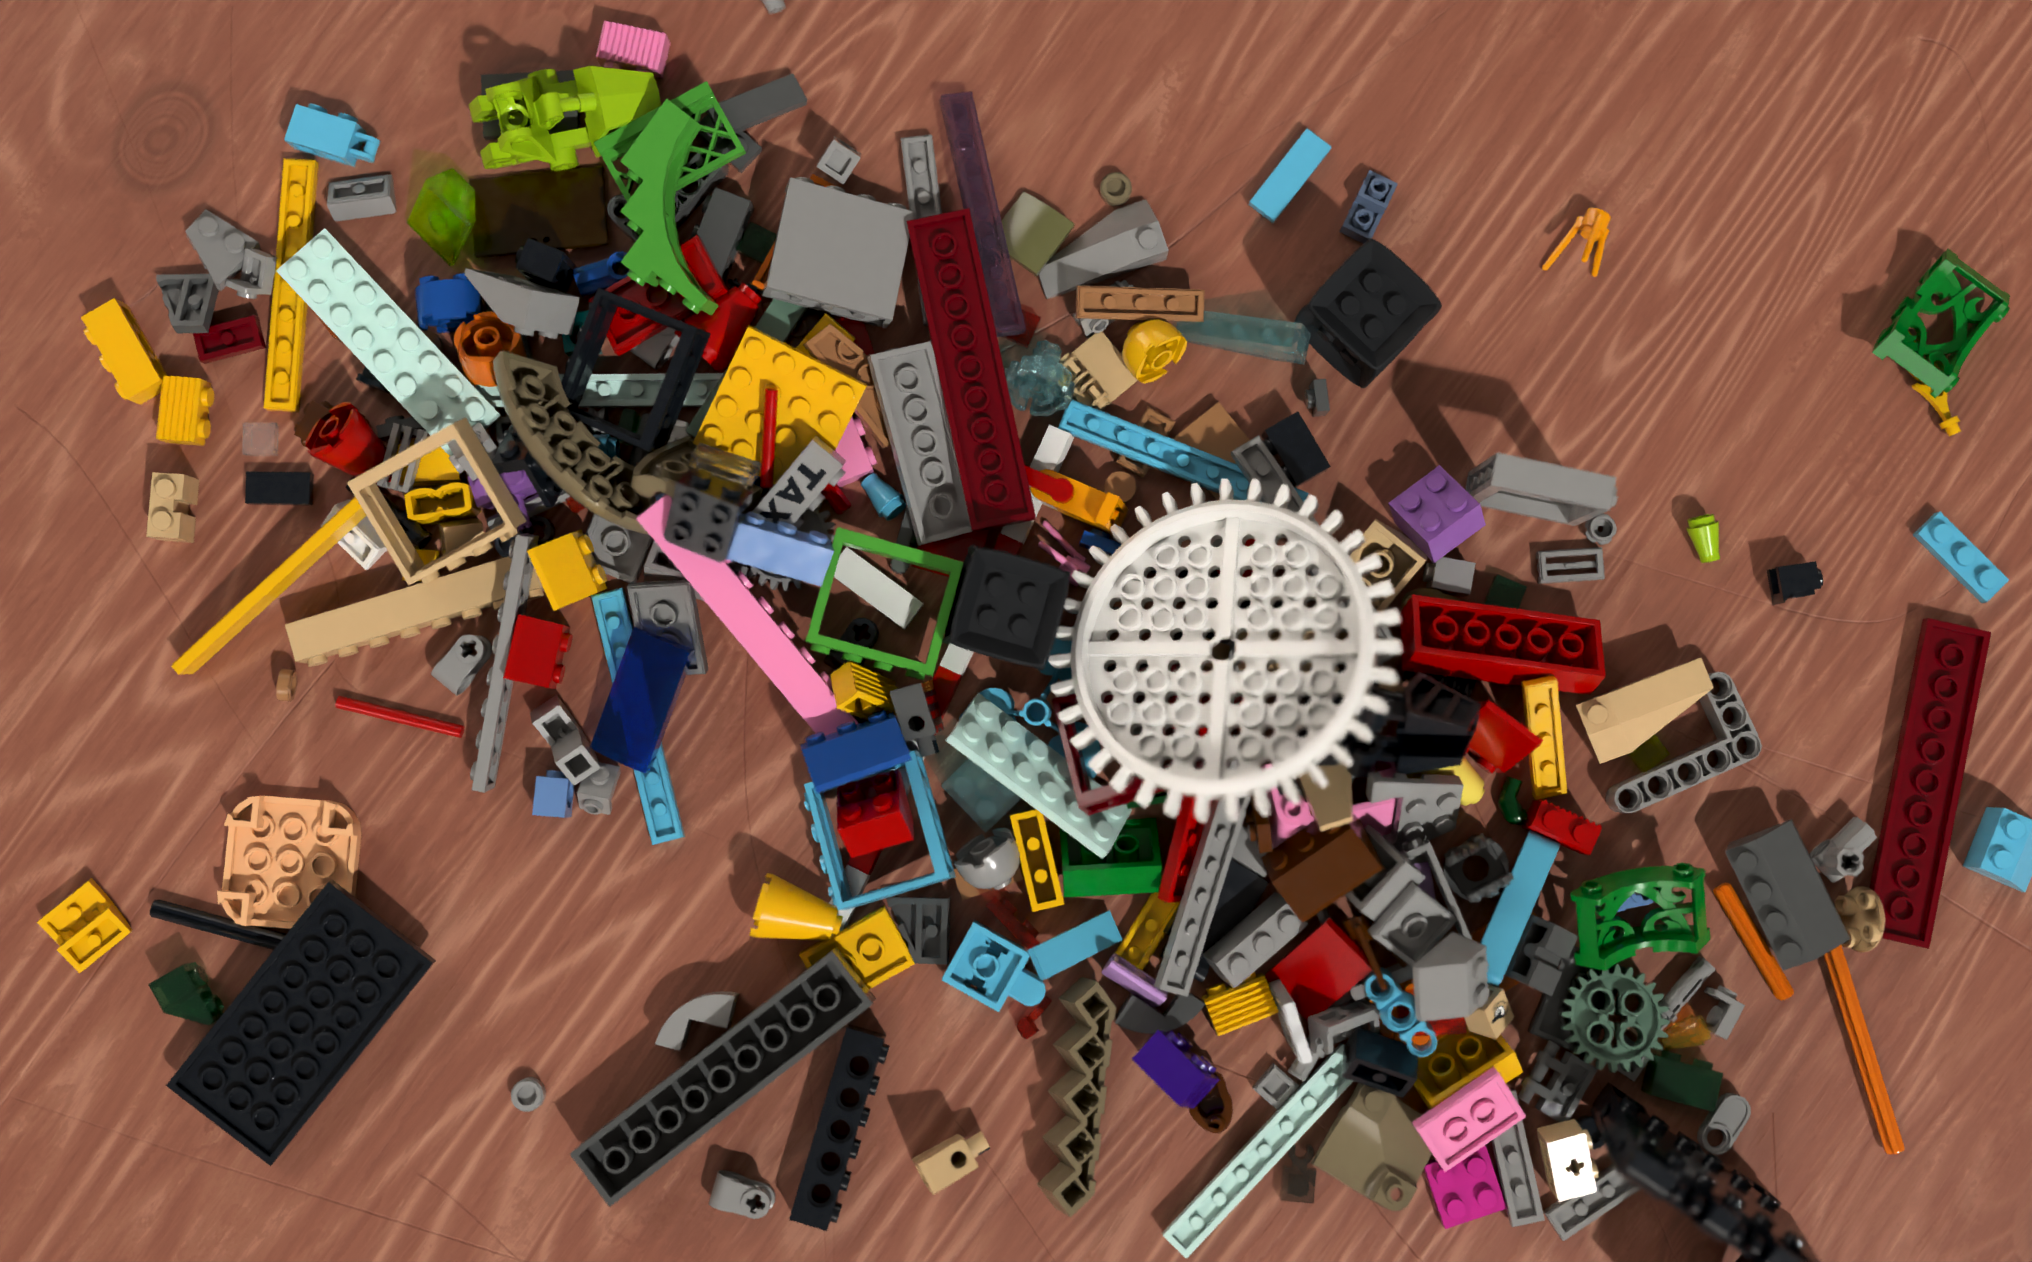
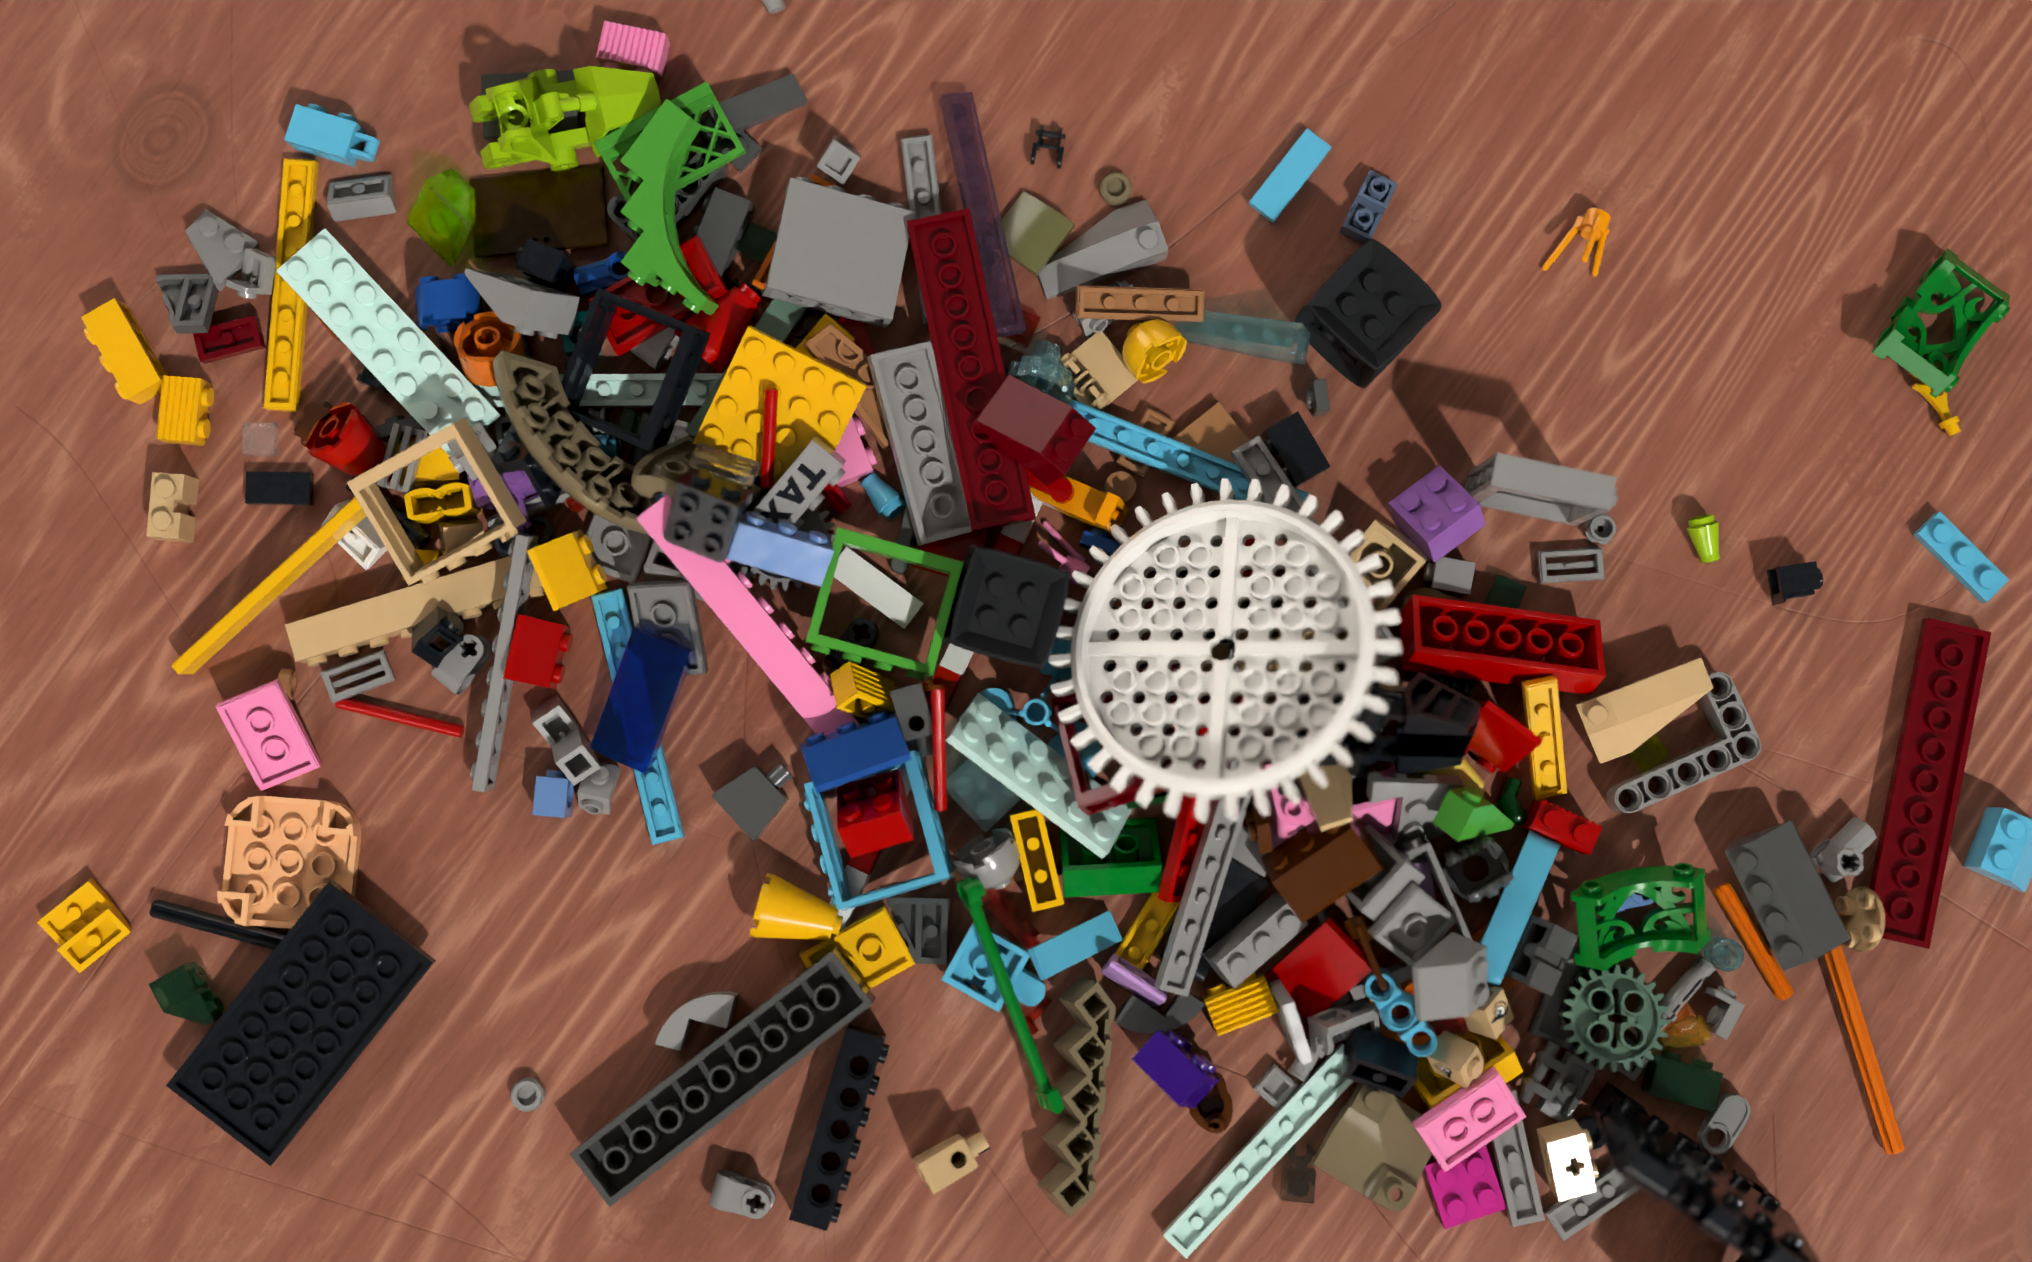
(269, 735): none -> bright pink tile
(389, 677): none -> light grey tile
(435, 624): none -> black window
(754, 798): none -> dark grey torso
(939, 747): none -> red bar
(970, 892): none -> green hinge
(1035, 428): none -> dark red slope
(1051, 134): none -> black piece
(1456, 1059): none -> tan brick
(1469, 815): none -> bright green slope
(1715, 953): none -> clear light blue wheel

